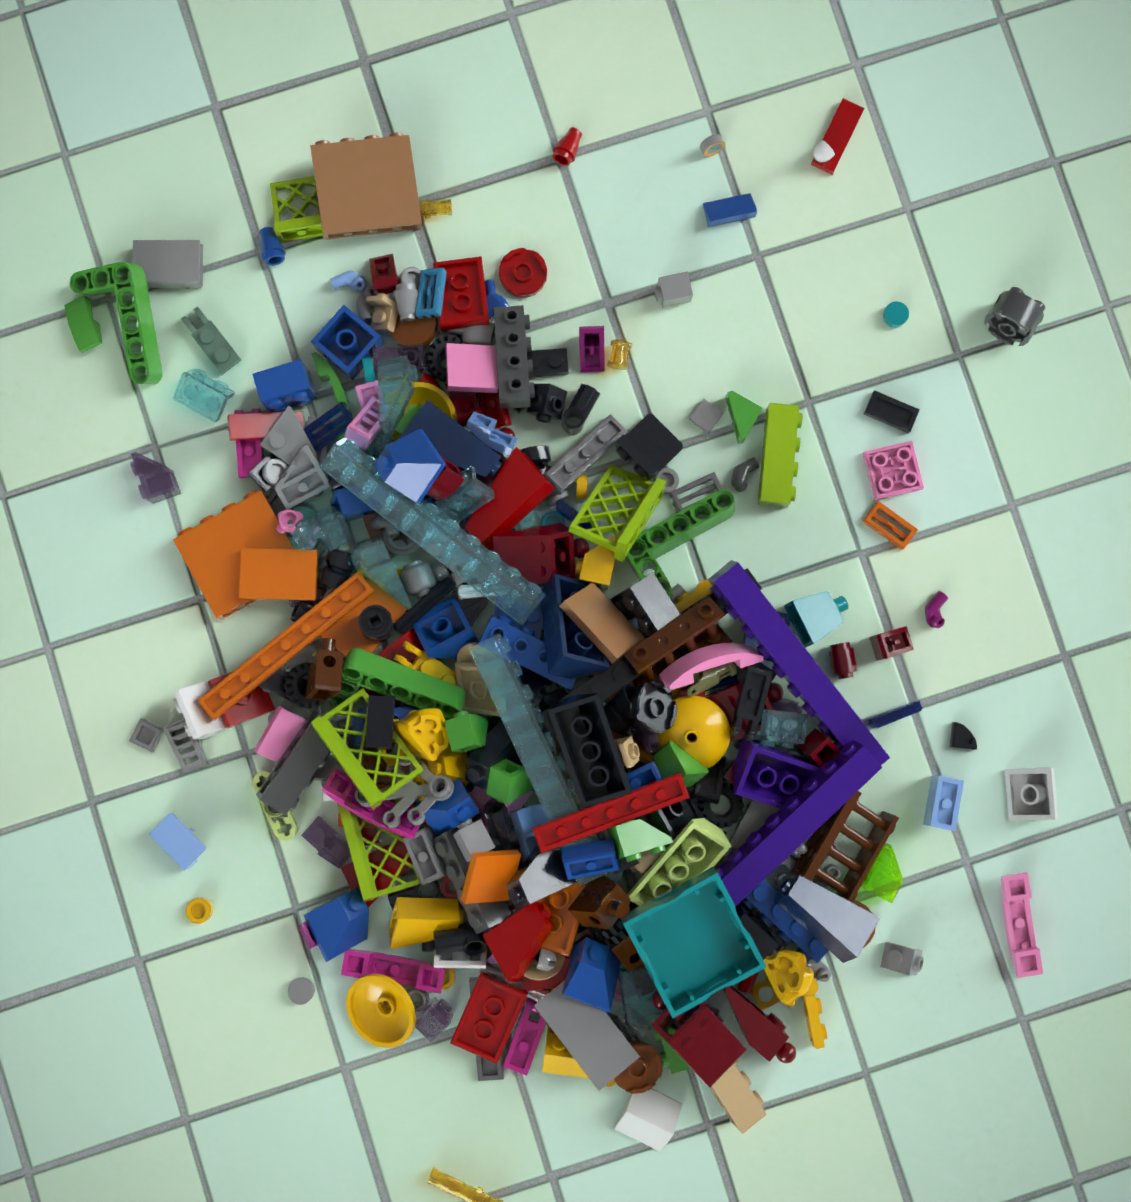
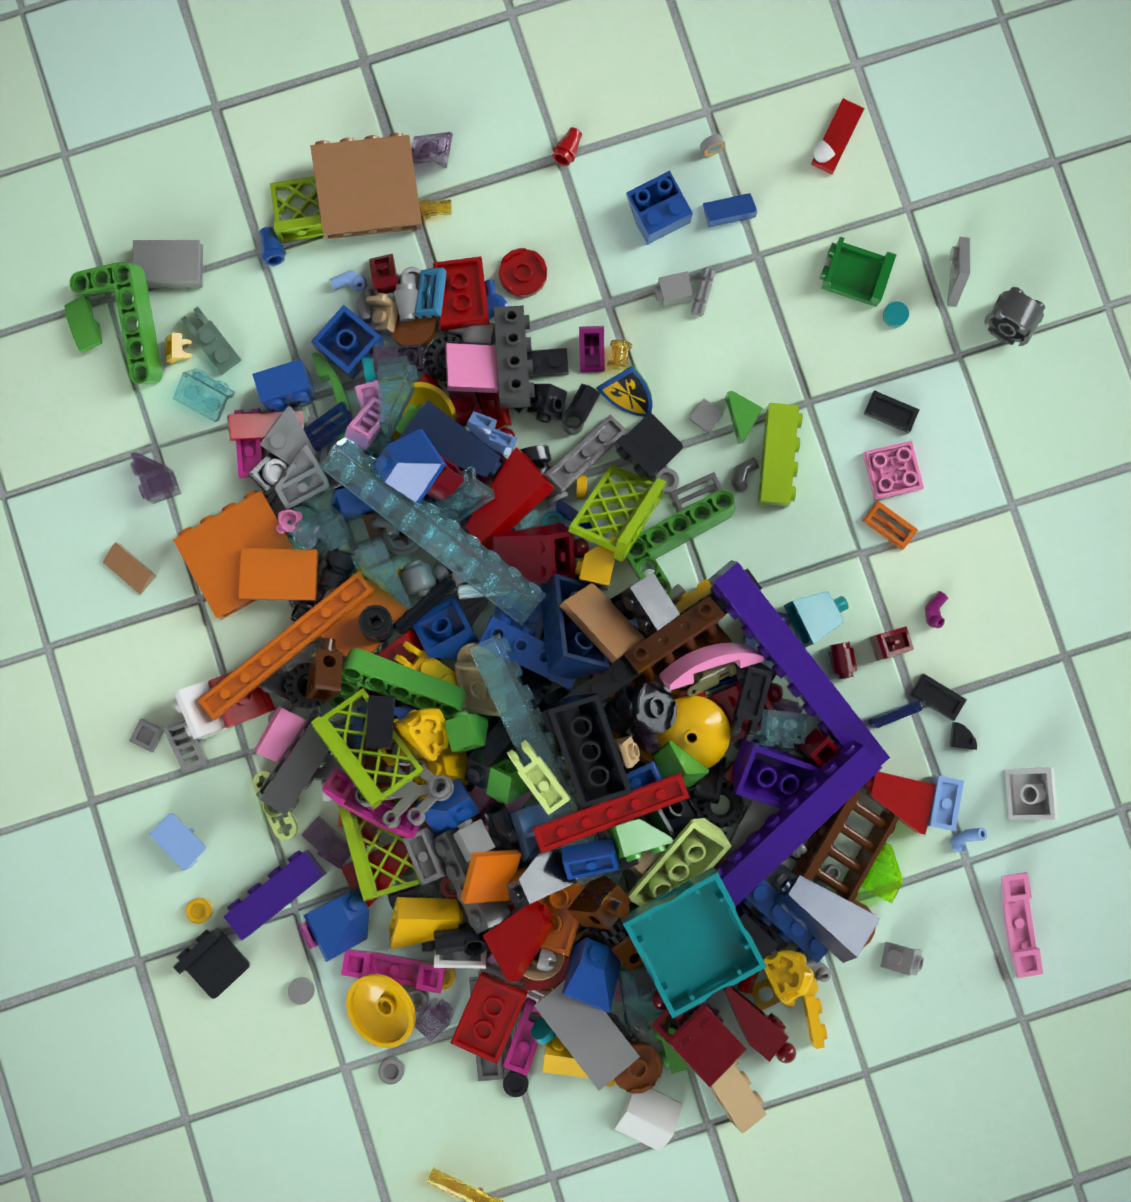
(129, 568): none -> medium nougat slope
(173, 348): none -> yellow tile
(213, 962): none -> black bracket
(275, 894): none -> dark purple brick
(391, 1070): none -> light grey tile
(432, 148): none -> clear purple slope
(515, 1084): none -> black tile
(540, 779): none -> yellowish green hinge
(542, 1032): none -> teal tile
(628, 392): none -> shield
(659, 207): none -> blue slope
(703, 292): none -> light grey axle
(857, 273): none -> green panel
(904, 798): none -> red slope
(938, 697): none -> black tile
(959, 270): none -> light grey wing
(968, 835): none -> light blue arm

